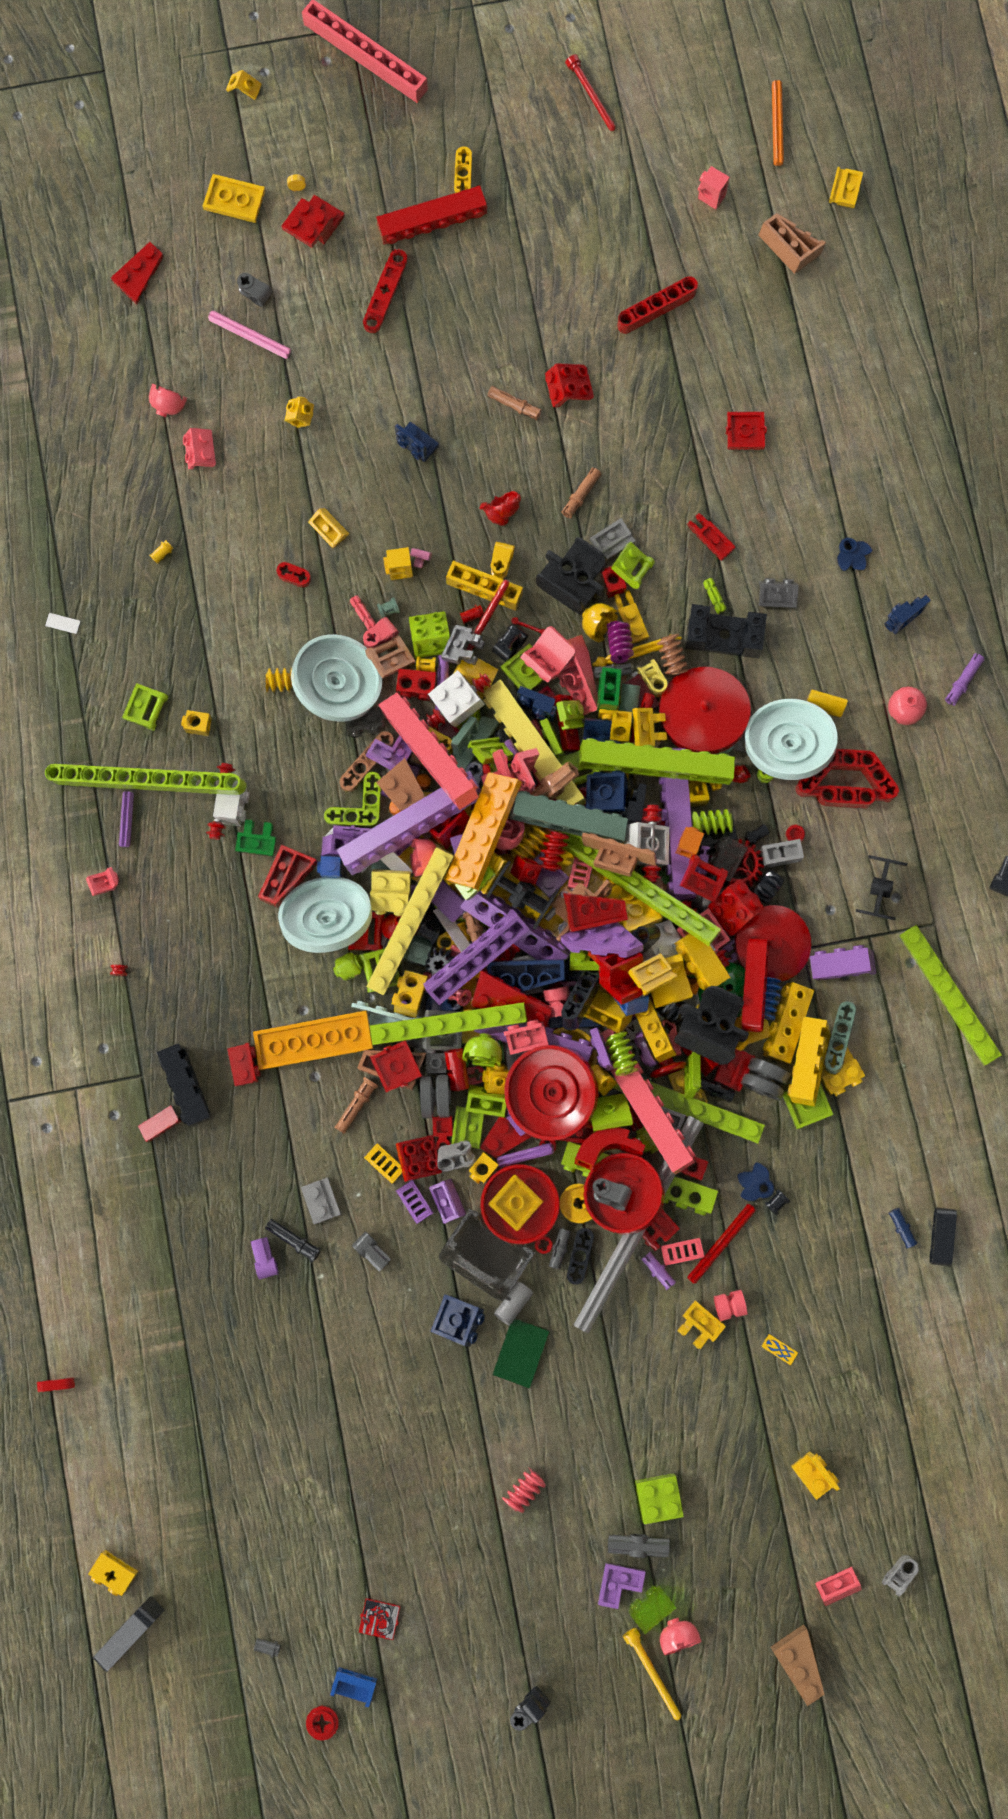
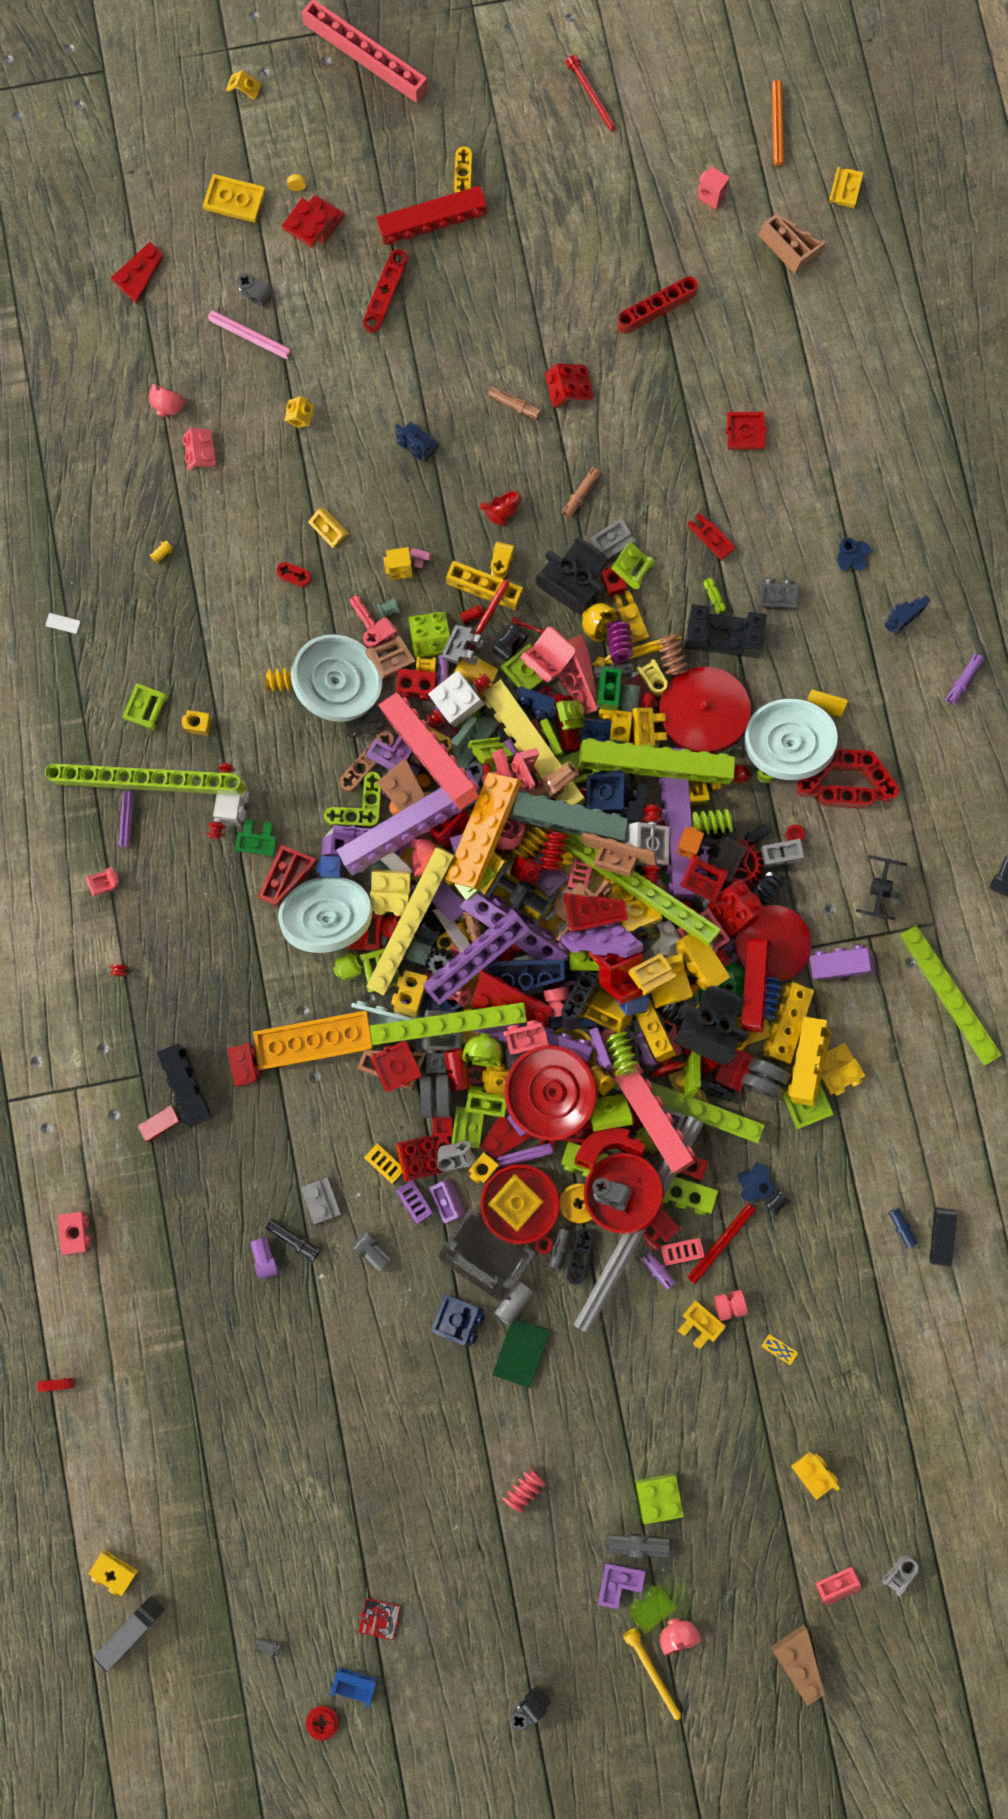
(69, 1244): none -> coral brick
(361, 1097): nougat pin -> none
(840, 1037): sand green beam -> none
(907, 705): coral cylinder -> none

